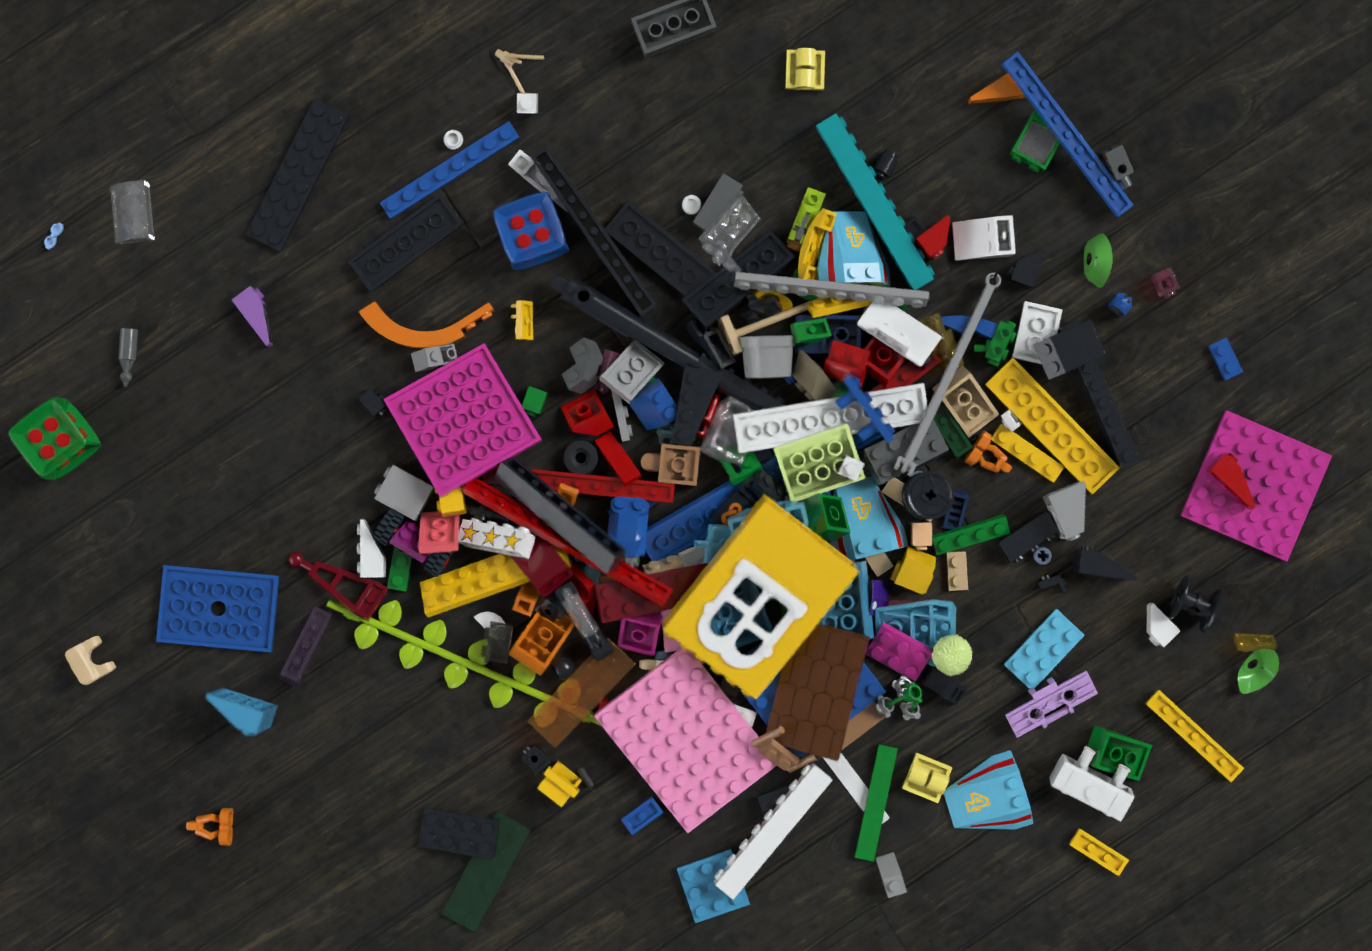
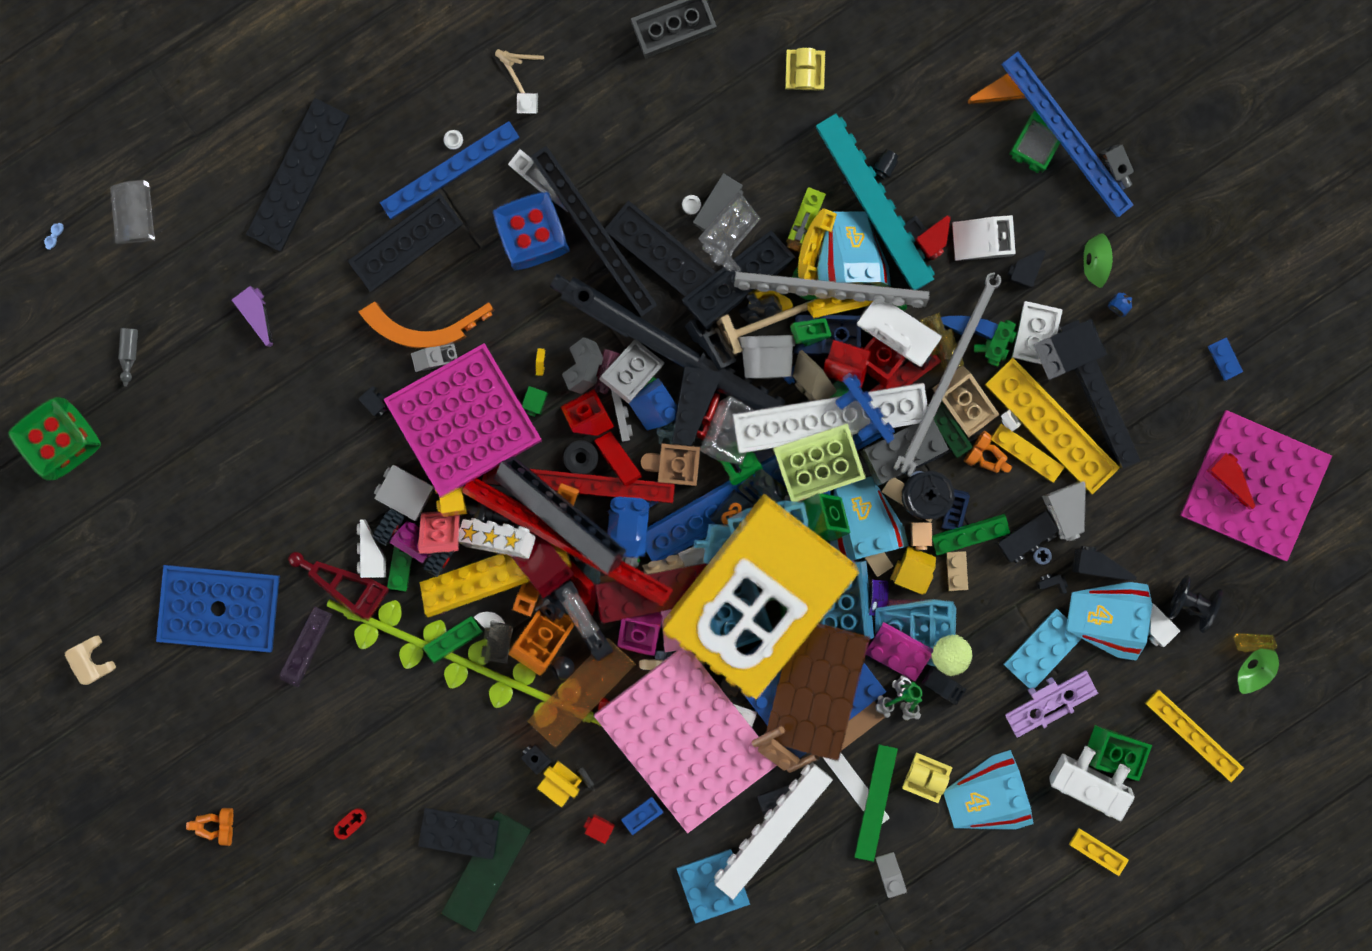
(243, 711): dark azure slope -> none
(347, 820): none -> red beam
(452, 640): none -> green plate
(524, 319): yellow plate -> none
(540, 362): none -> yellow tile
(598, 828): none -> red brick
(851, 468): white plate -> none
(1112, 617): none -> medium azure wedge
(1168, 276): clear pink brick -> none

